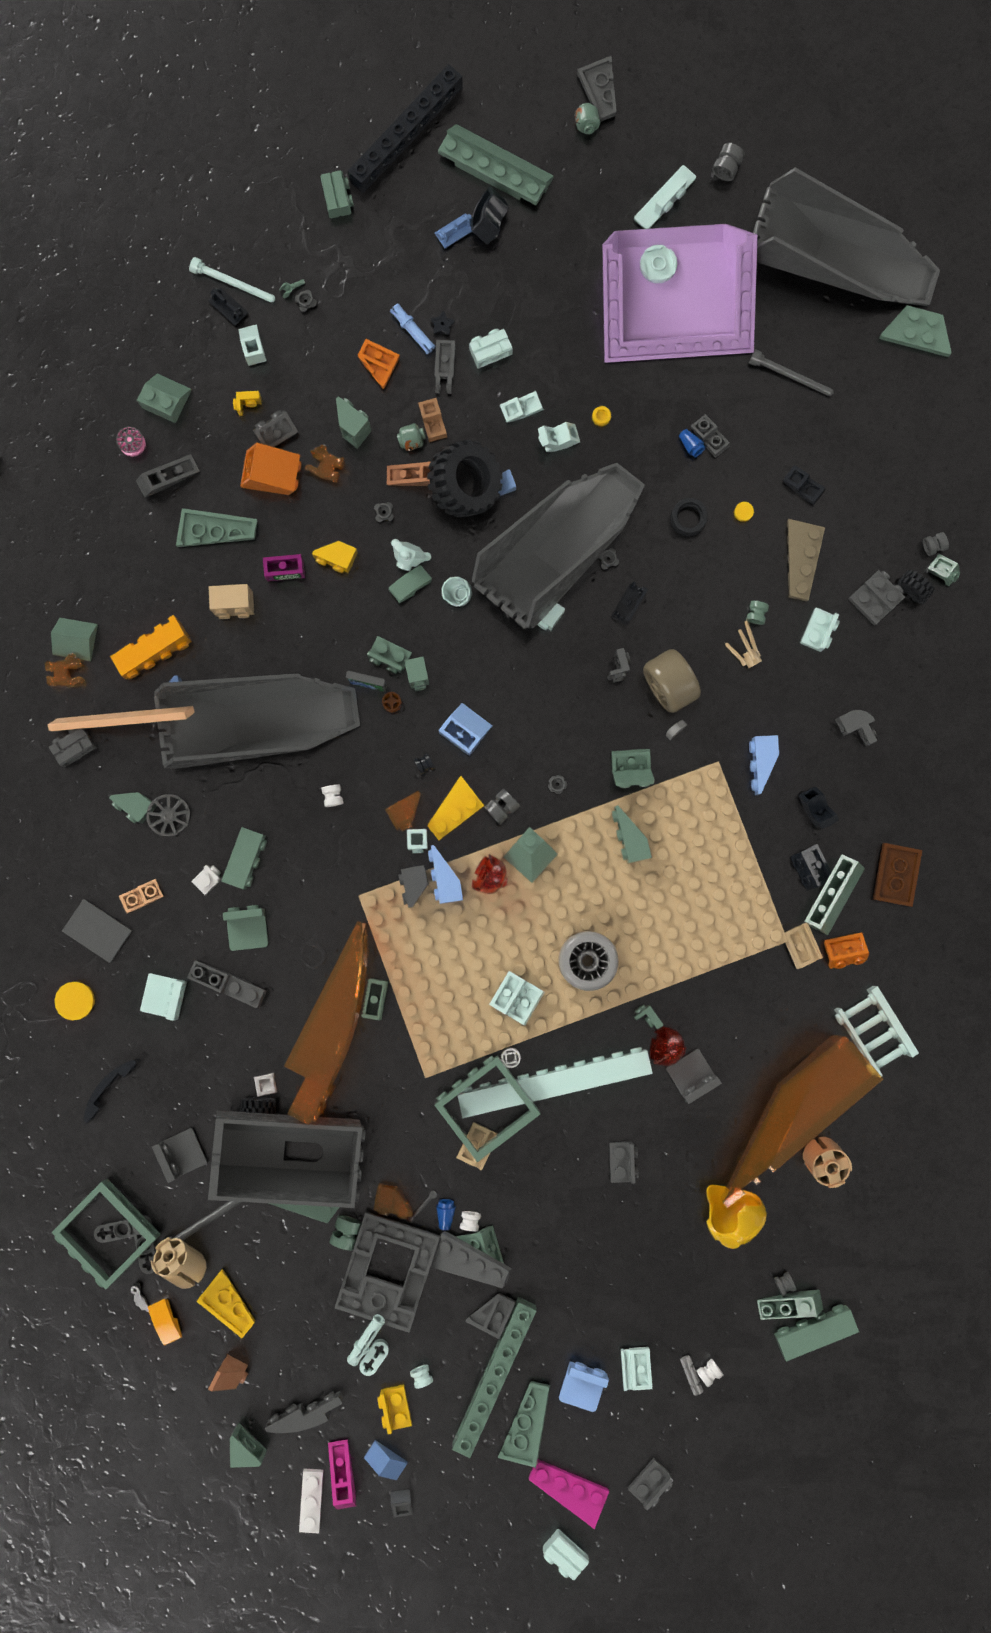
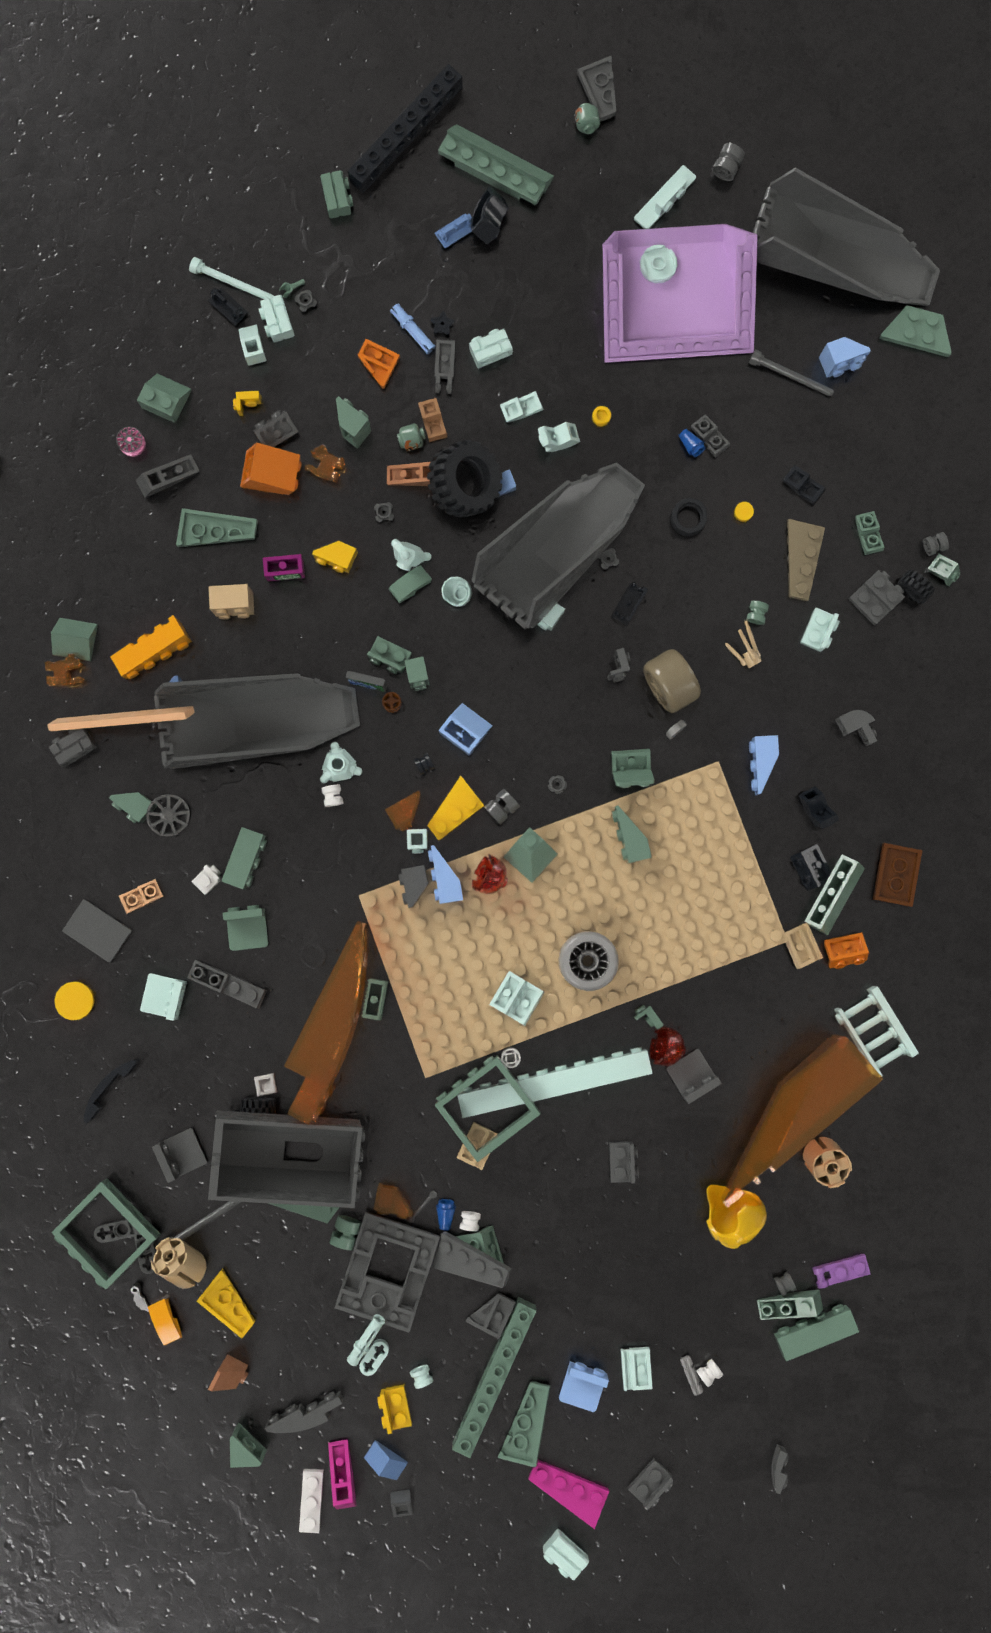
(277, 318): none -> light aqua brick
(338, 765): none -> light aqua rock
(779, 1476): none -> dark grey slope
(841, 1270): none -> medium lavender plate
(842, 356): none -> light blue slope
(869, 533): none -> sand green slope

